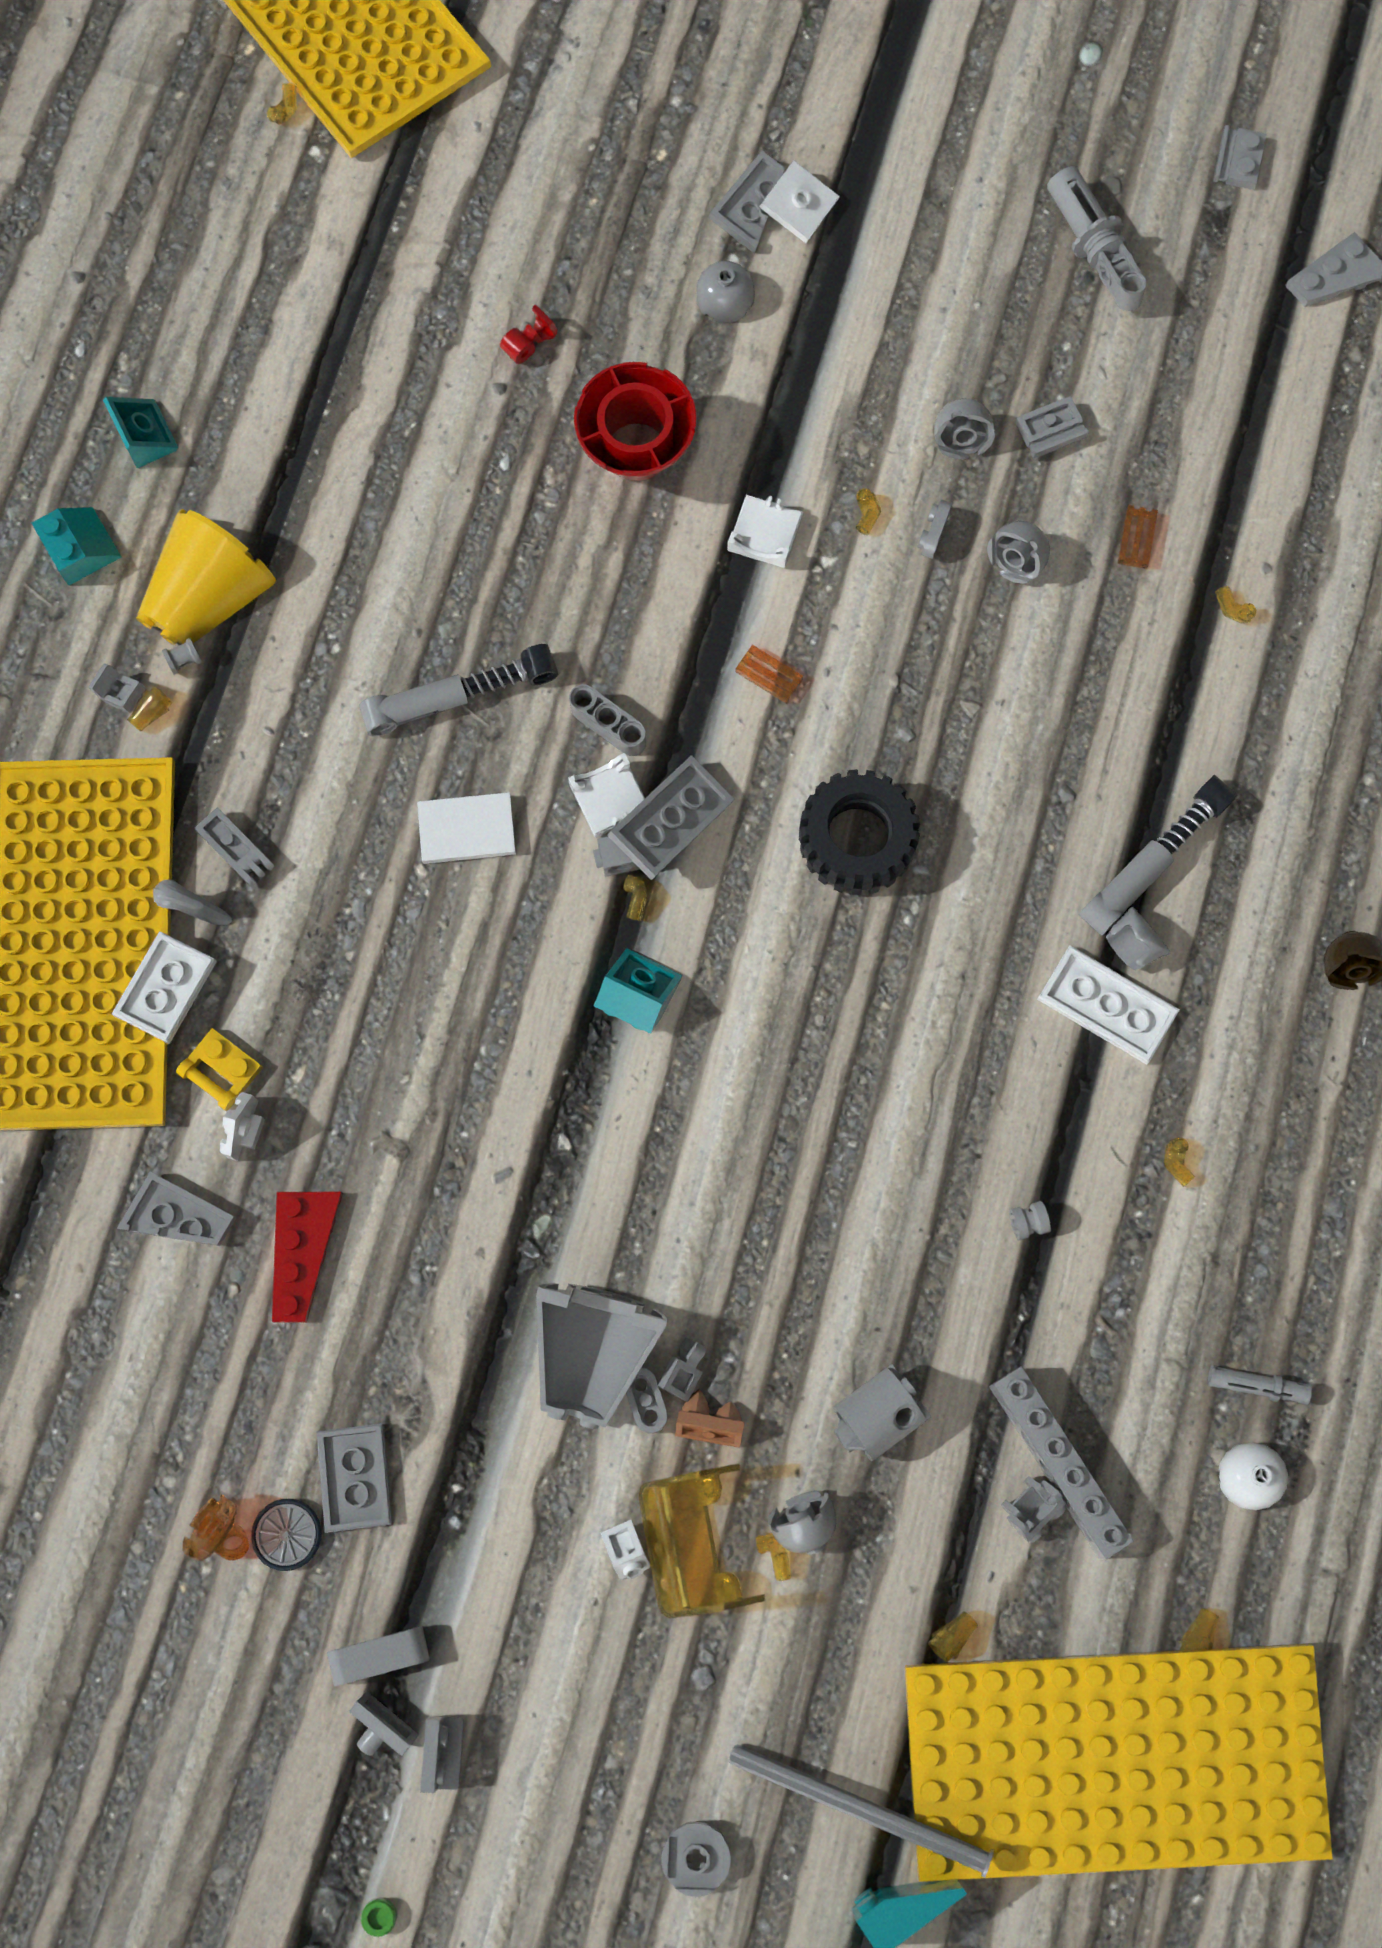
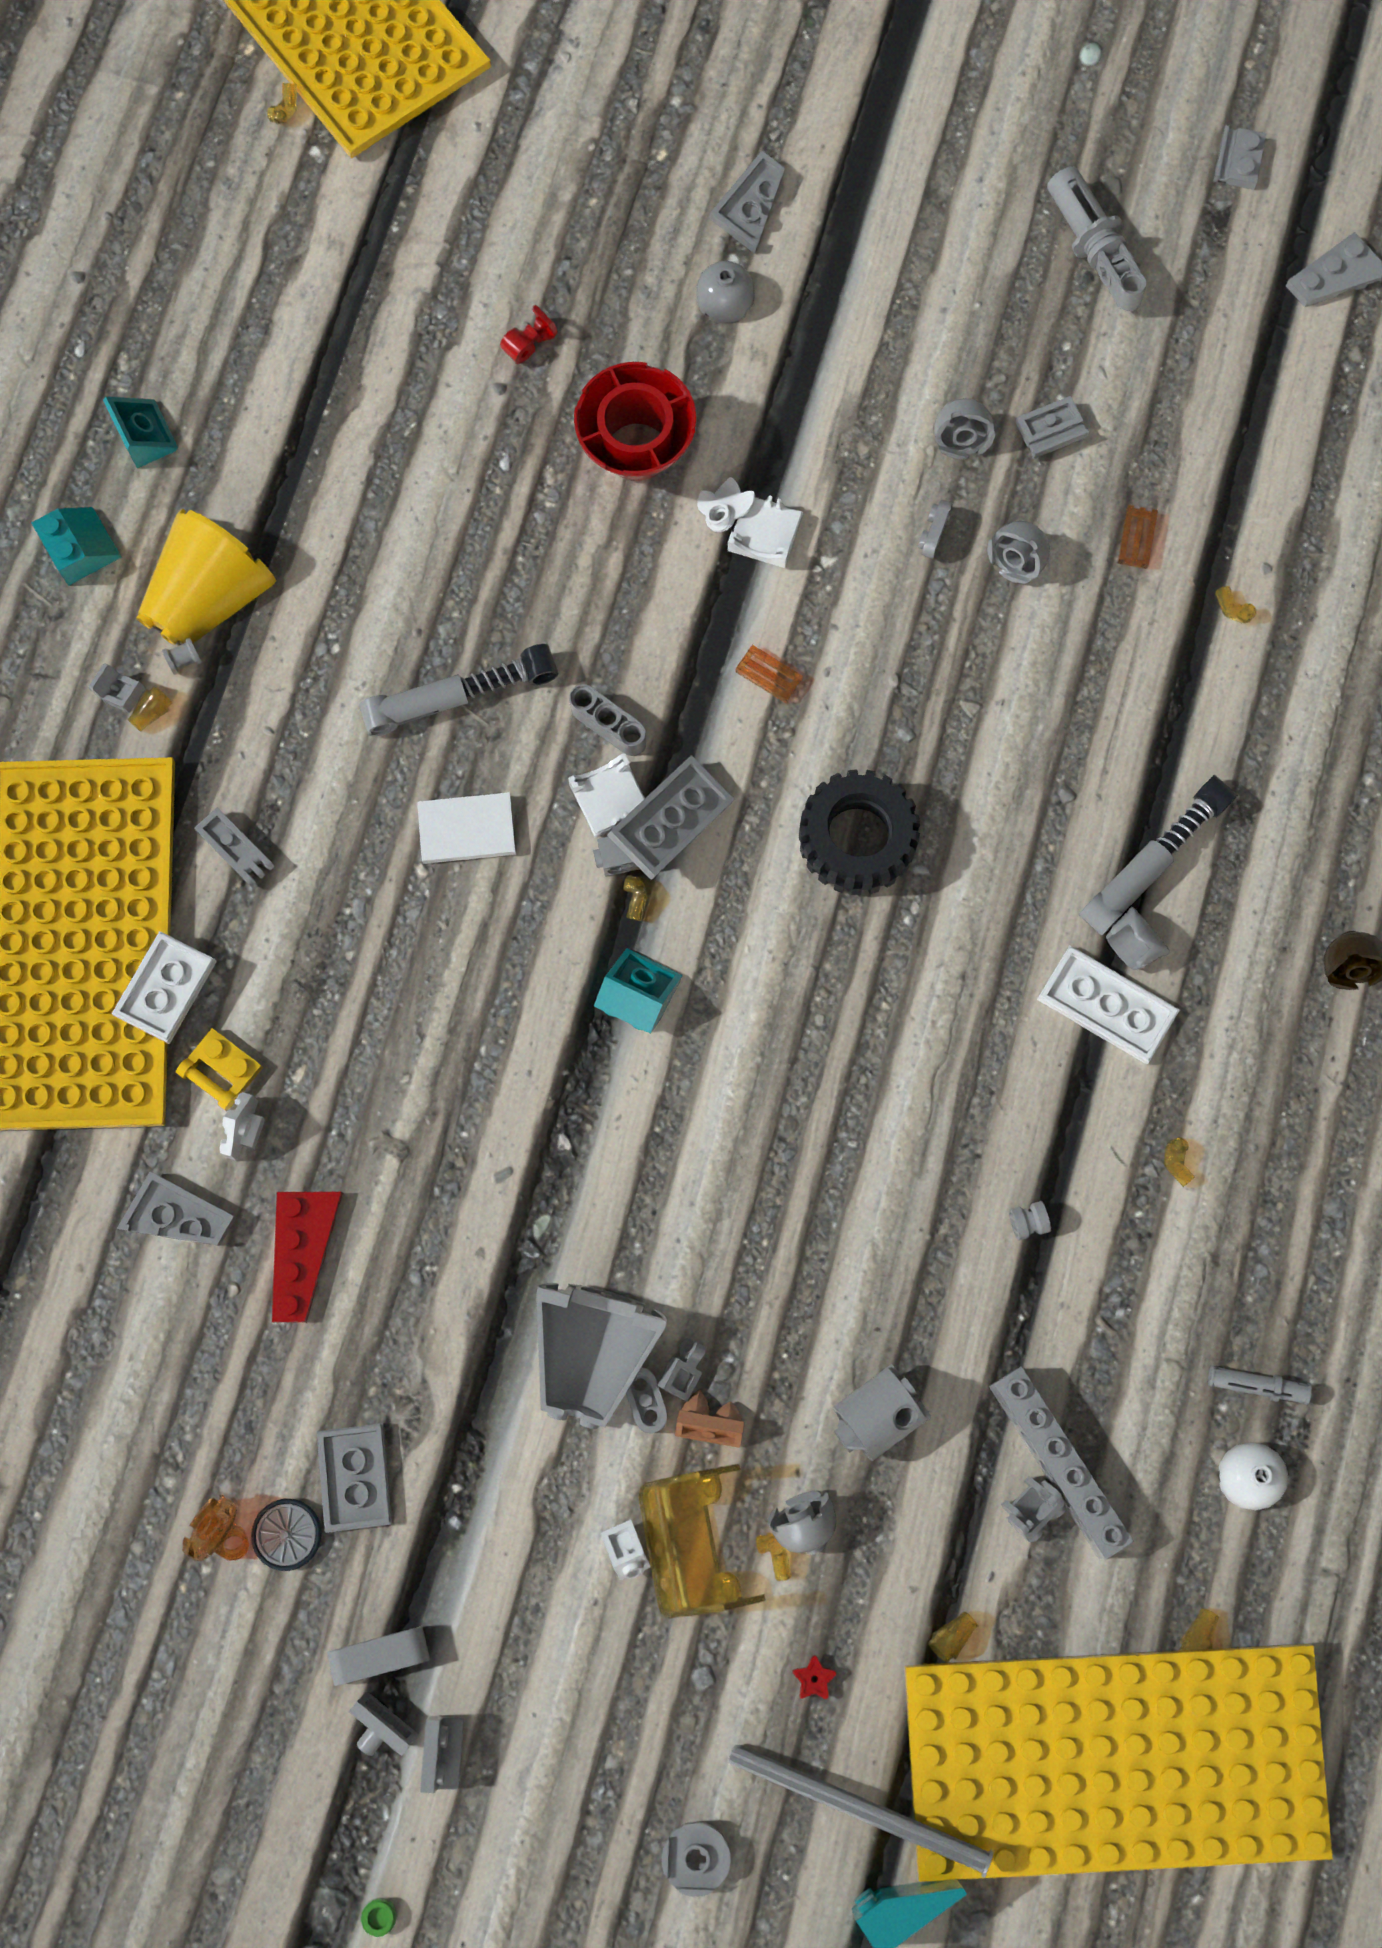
(174, 896): light grey piece -> none
(726, 502): none -> white plate
(799, 201): white plate -> none
(805, 1674): none -> red plate
(869, 508): clear yellow arm -> none

